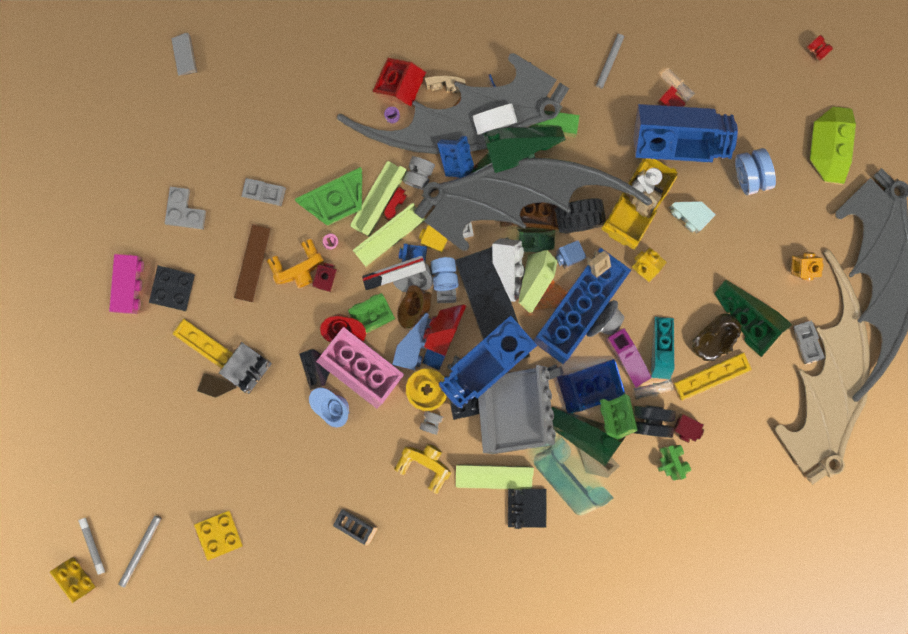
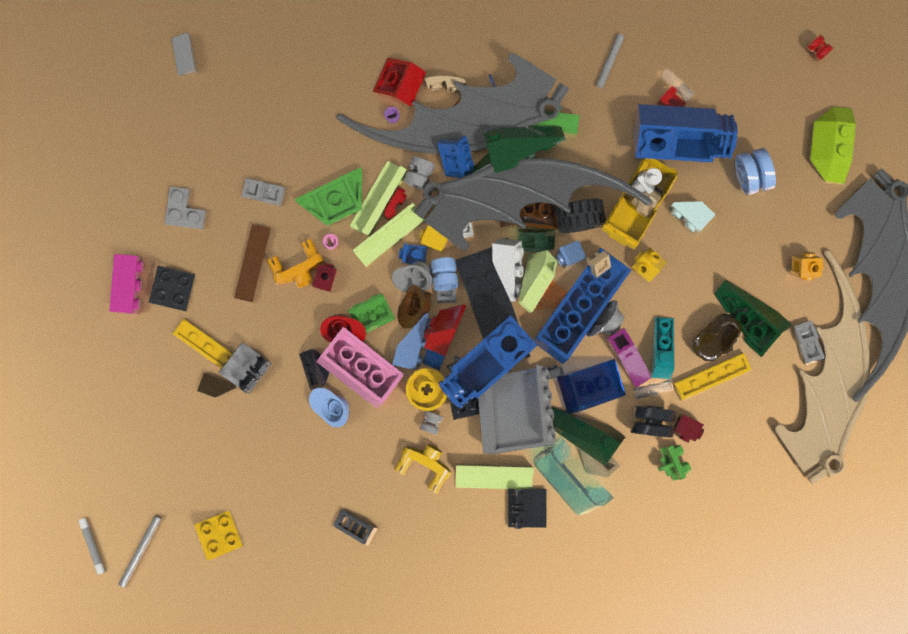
(72, 579): yellow hinge -> none
(394, 273): sticker -> none
(494, 118): white slope -> none
(618, 417): bright green bracket -> none

